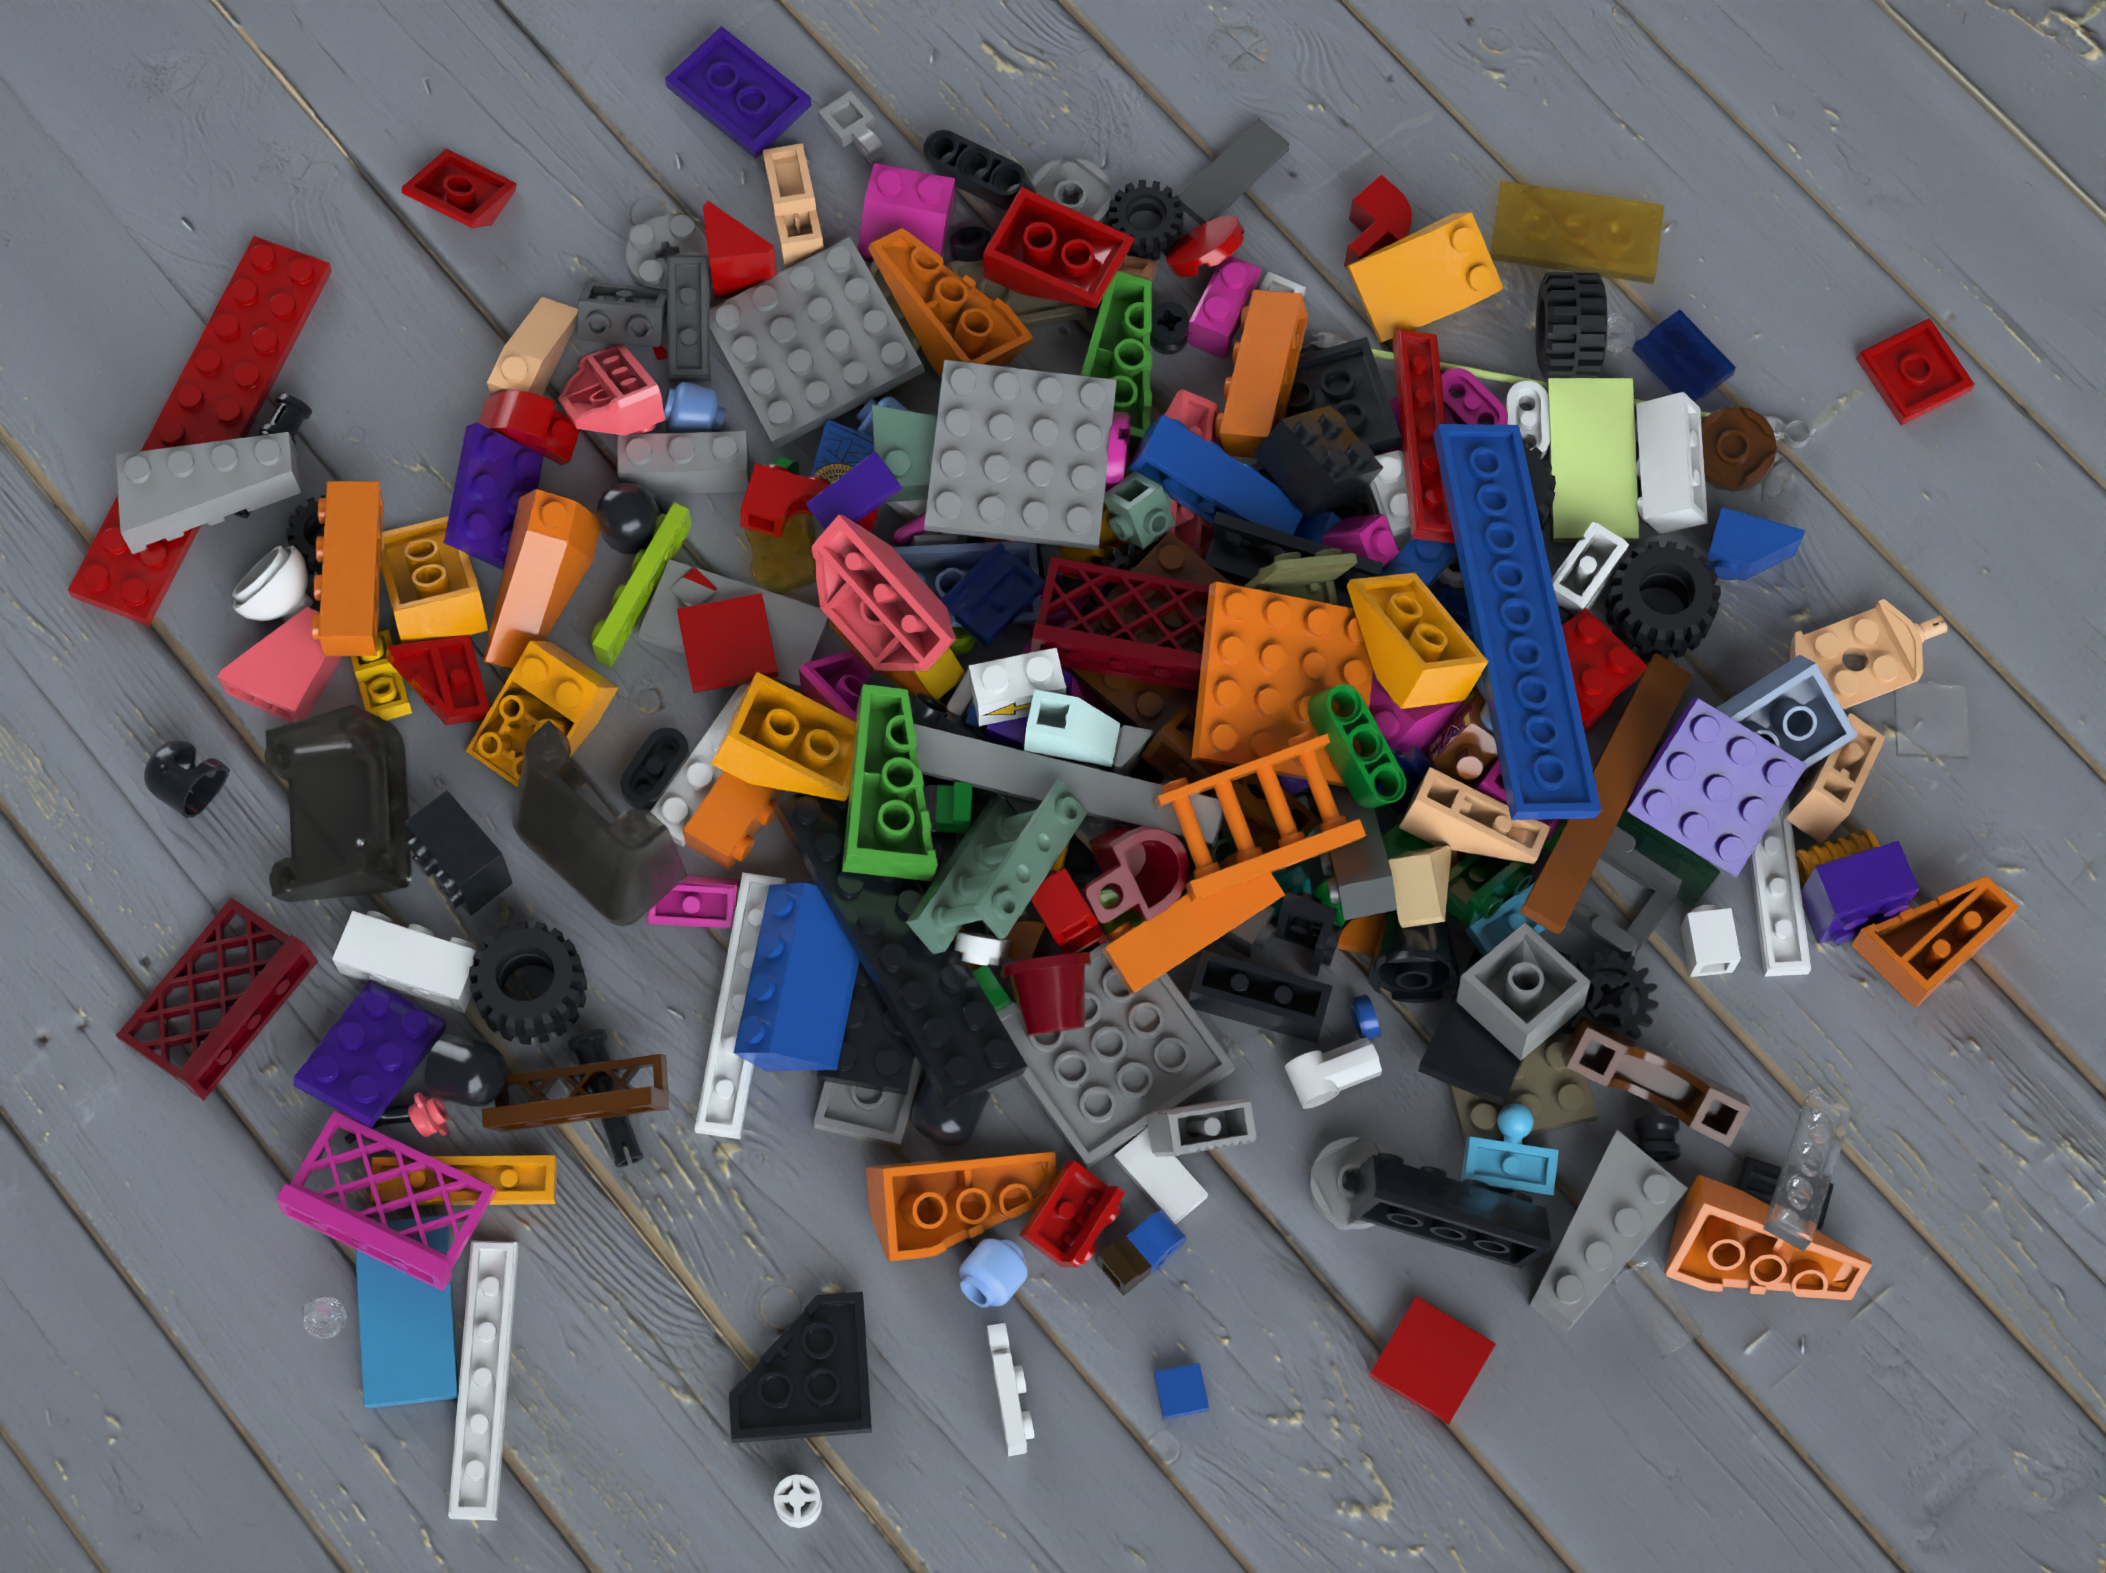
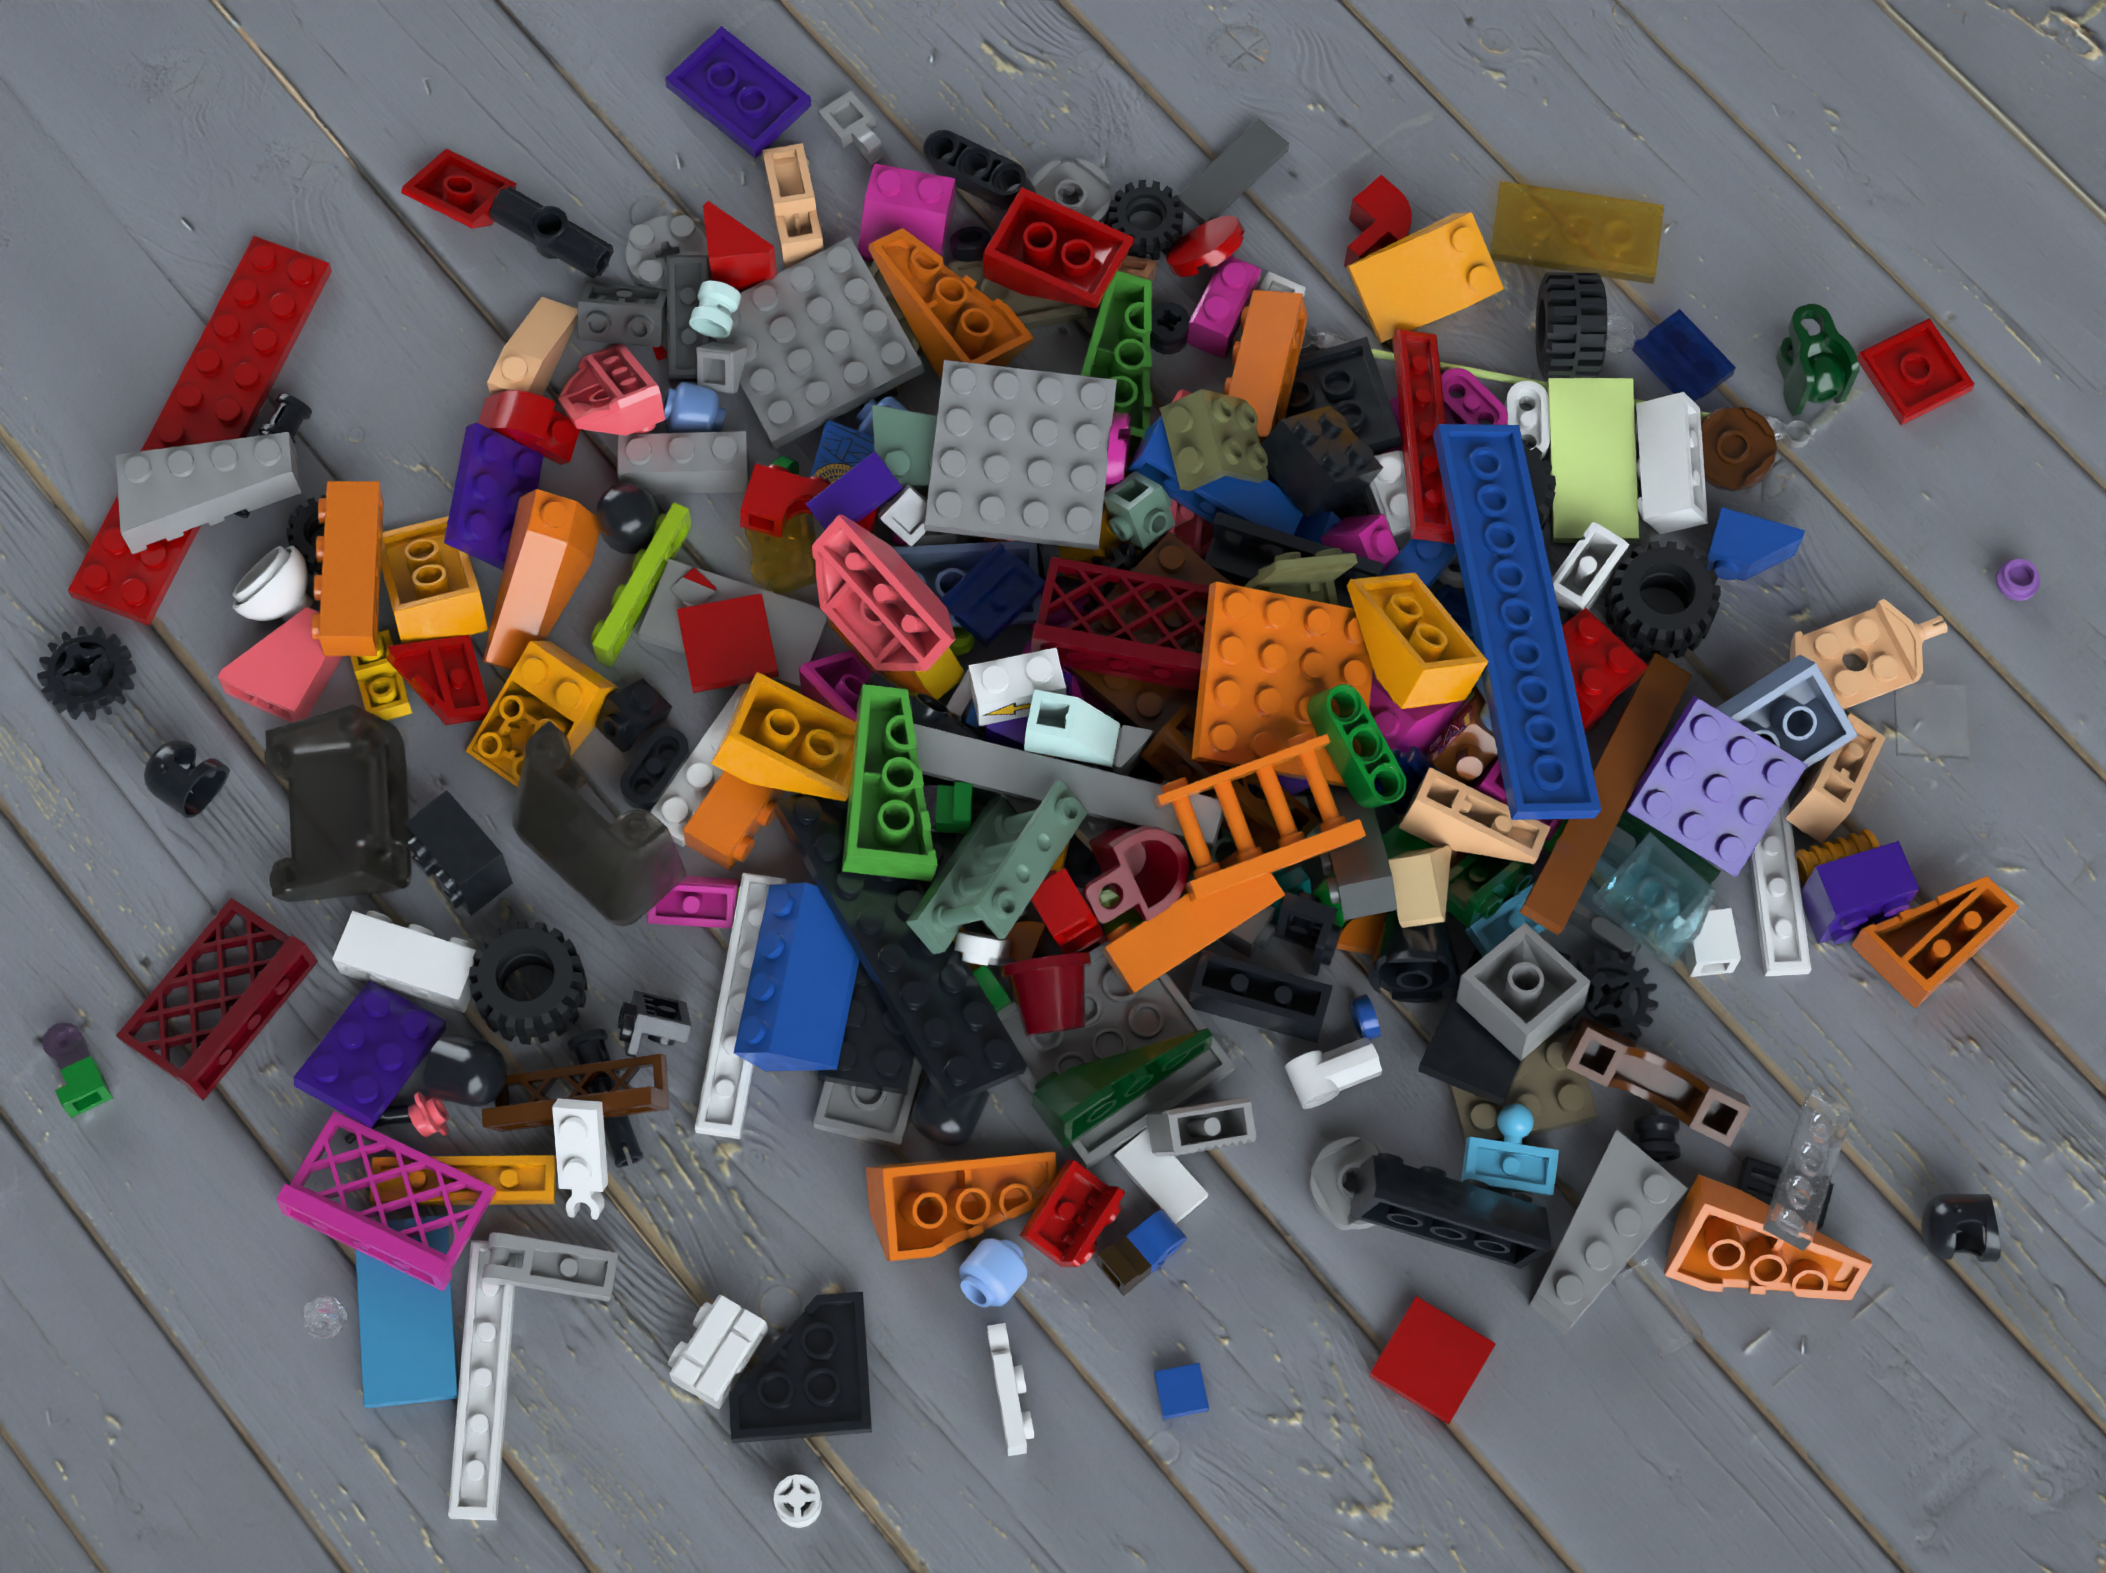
(75, 1059): none -> leg
(79, 654): none -> black gear
(551, 1266): none -> light grey plate
(569, 244): none -> black piece
(581, 1153): none -> white plate
(630, 713): none -> black bracket
(658, 1016): none -> black bracket
(715, 309): none -> light aqua wheel
(717, 1351): none -> white brick
(720, 366): none -> light grey slope
(906, 514): none -> light grey plate
(1098, 1089): none -> dark green wedge
(1213, 439): none -> olive bracket
(1657, 900): none -> clear light blue slope
(1822, 363): none -> dark green piece
(1962, 1213): none -> black helmet
(2018, 579): none -> medium lavender plate

